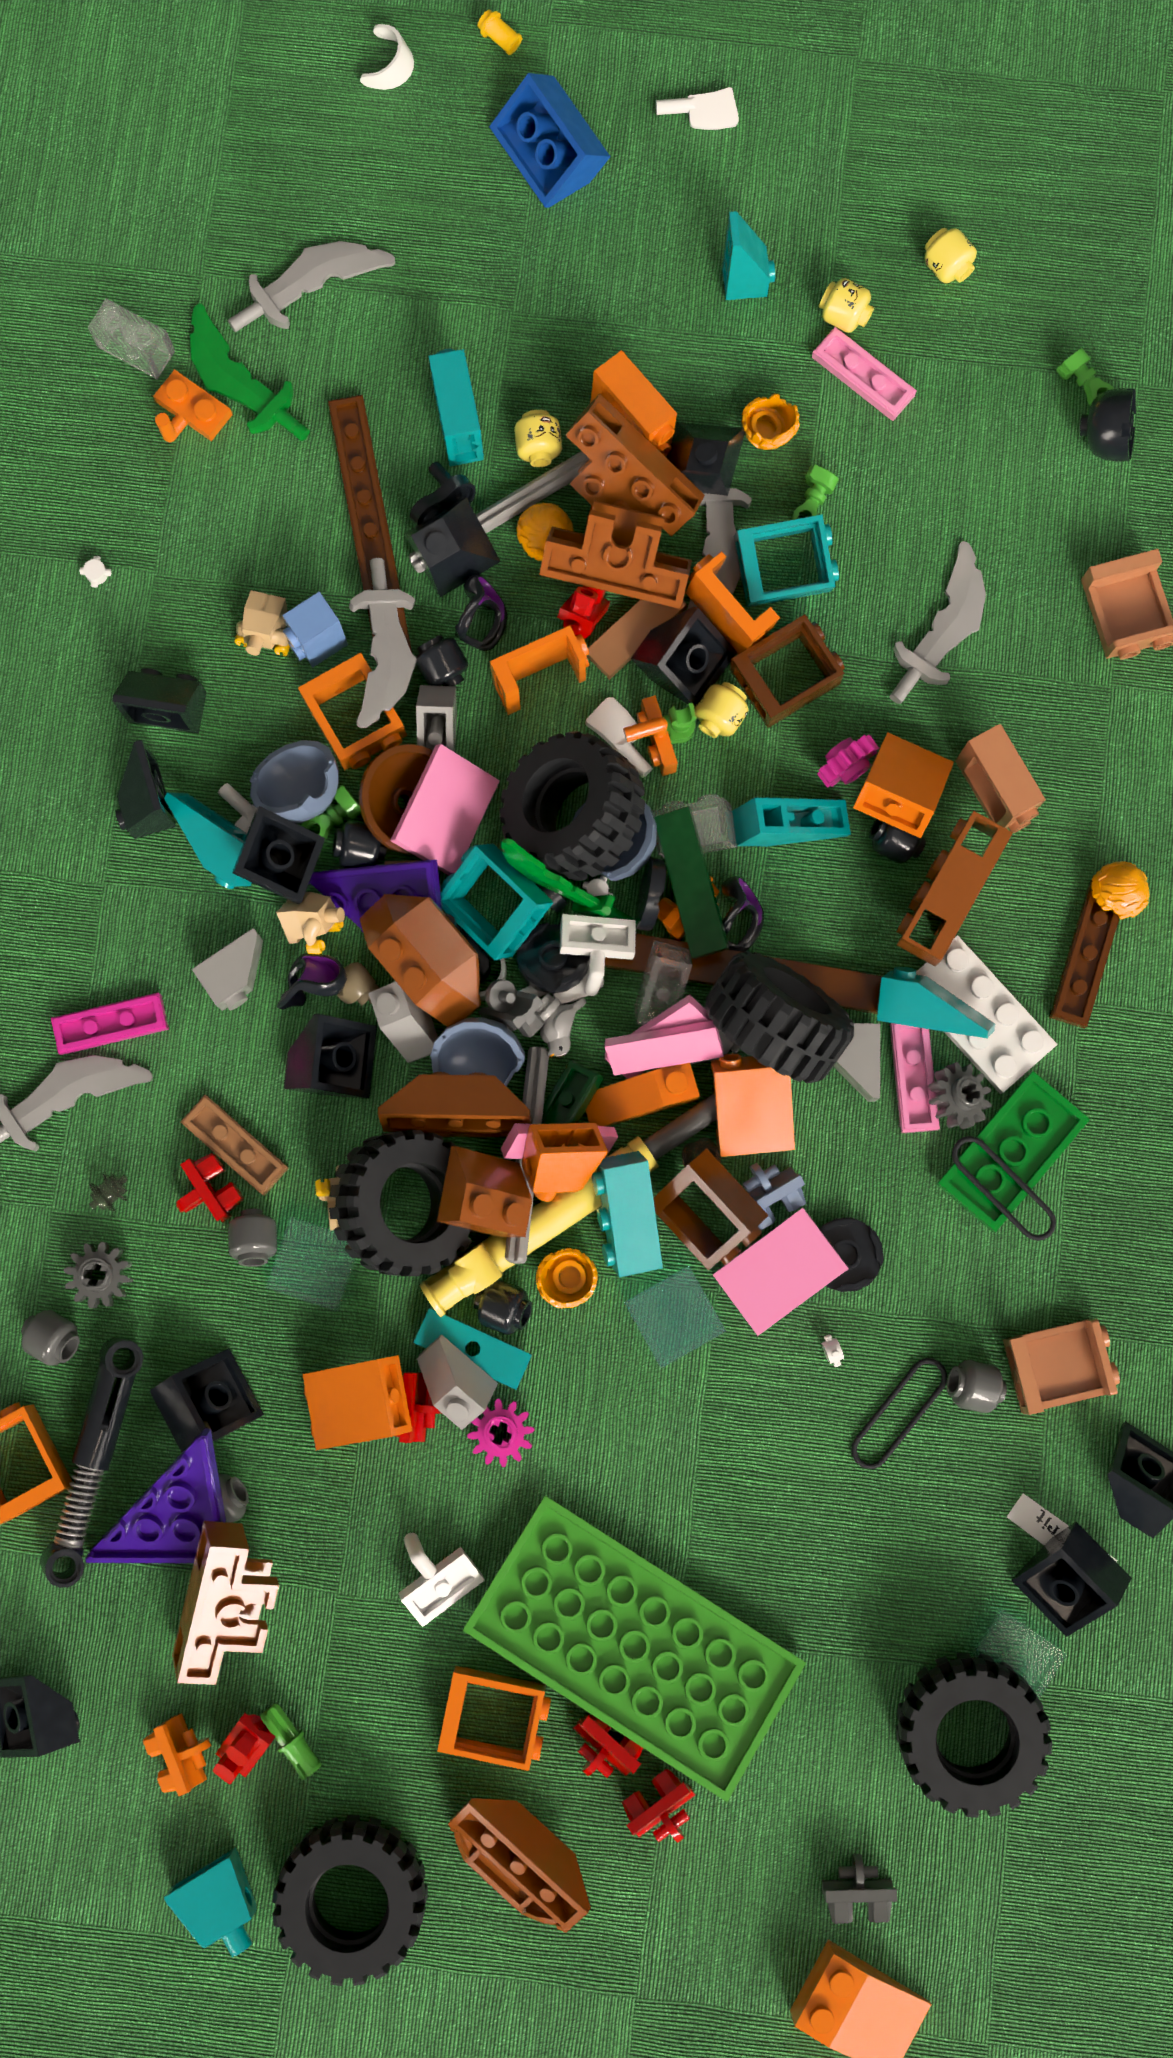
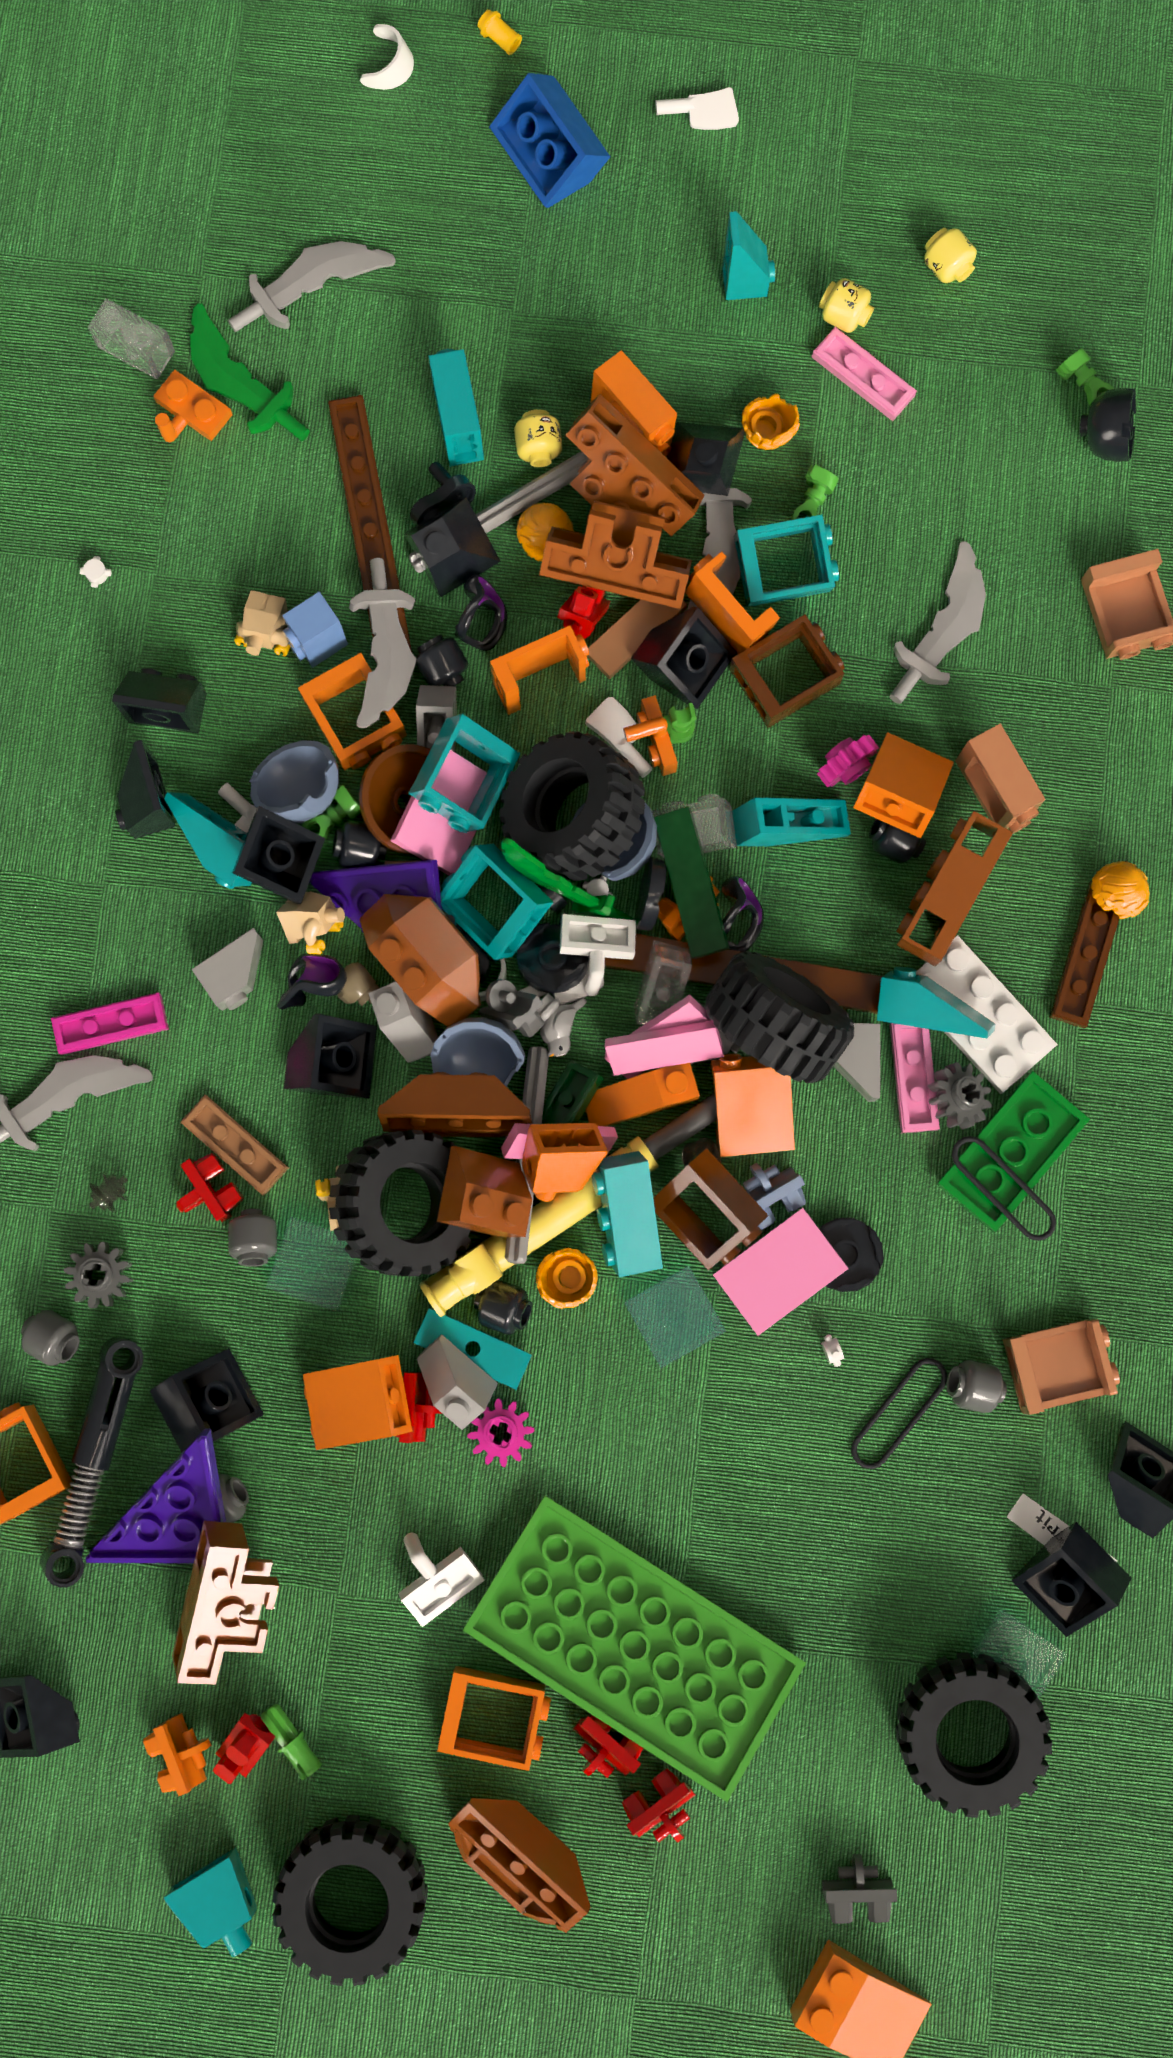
(485, 746): none -> teal window
(721, 710): light yellow head -> none

